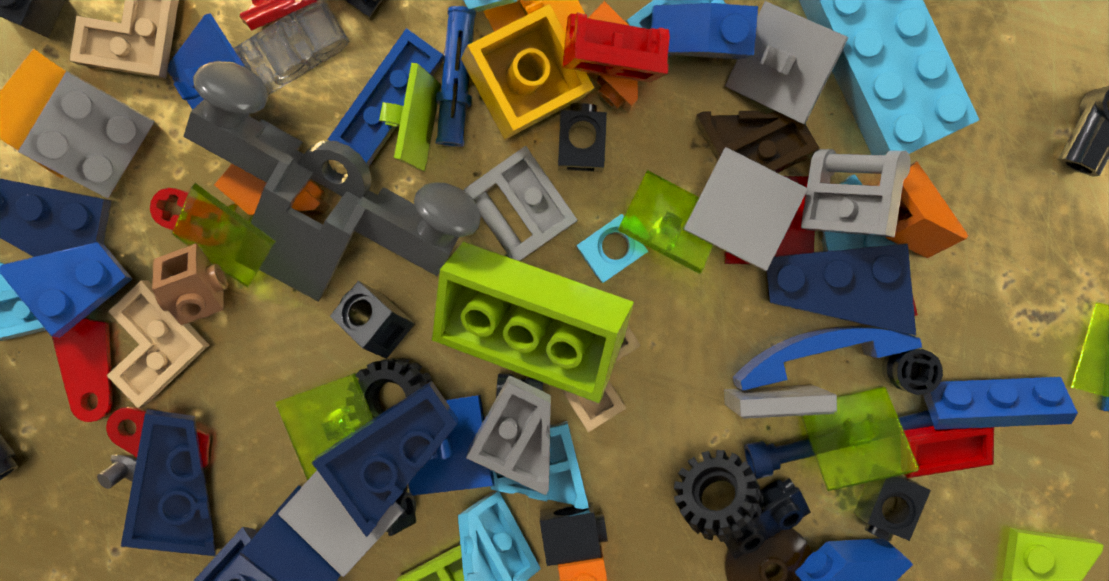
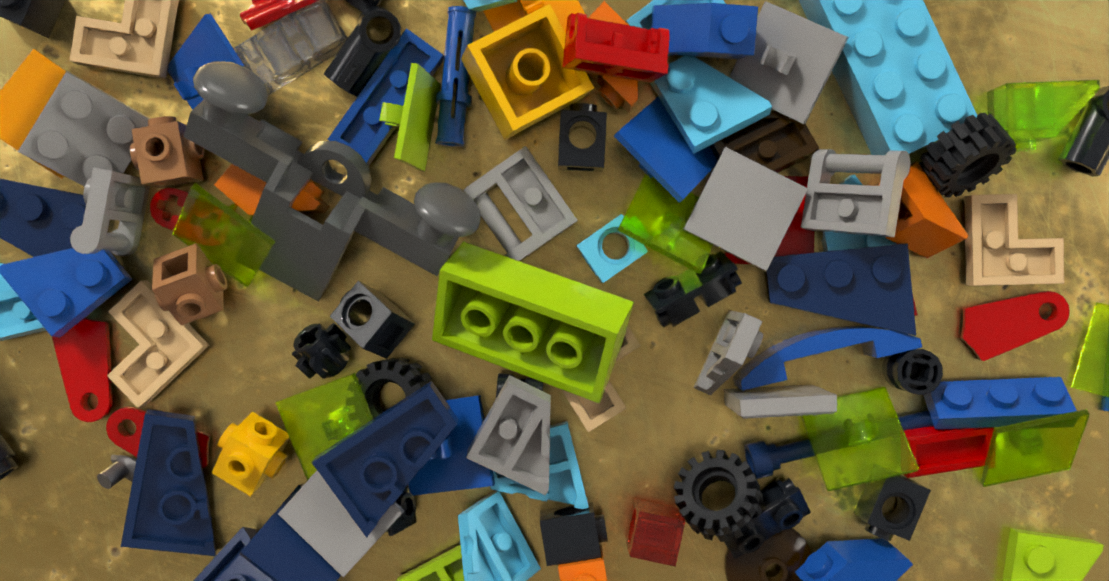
(115, 198): none -> light grey plate
(164, 154): none -> medium nougat brick
(251, 453): none -> yellow brick
(321, 350): none -> black gear
(360, 54): none -> black piece
(655, 532): none -> clear red brick
(664, 152): none -> blue piece
(675, 295): none -> black hinge
(707, 102): none -> medium azure wing
(735, 341): none -> light grey wing
(967, 155): none -> black tyre
(998, 255): none -> tan plate
(1011, 322): none -> red piece
(1034, 448): none -> clear neon green piece
(1038, 109): none -> clear neon green slope

